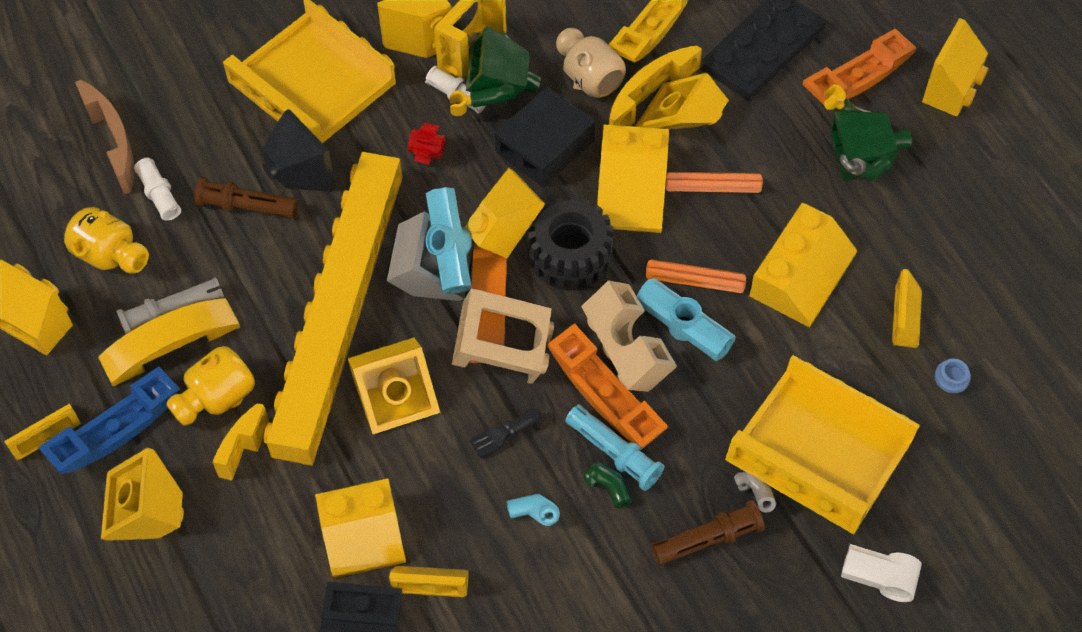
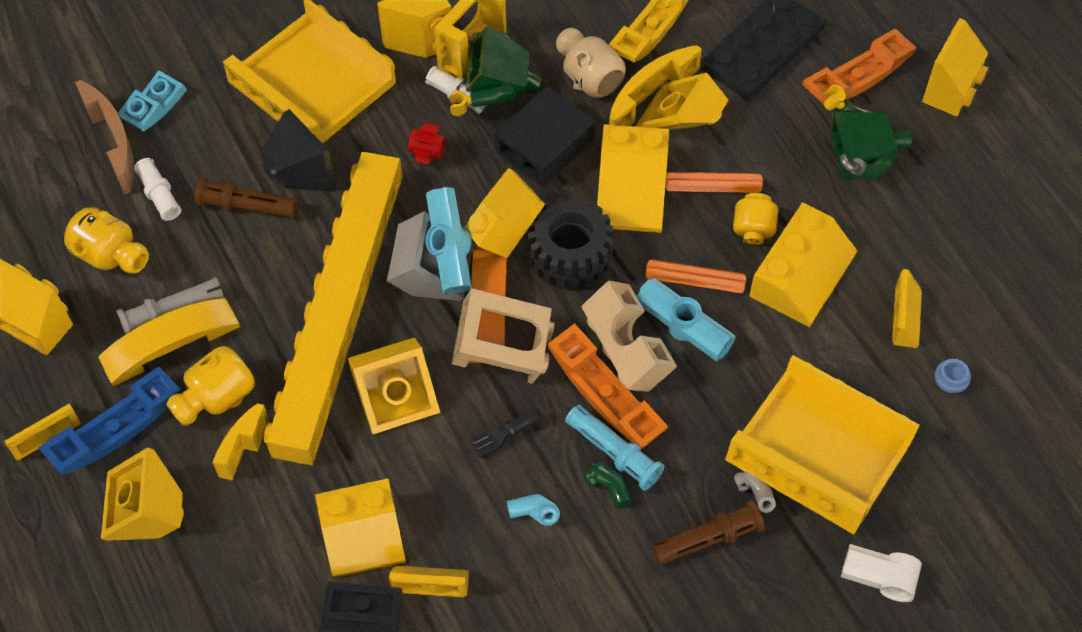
(153, 103): none -> medium azure slope
(755, 218): none -> yellow head

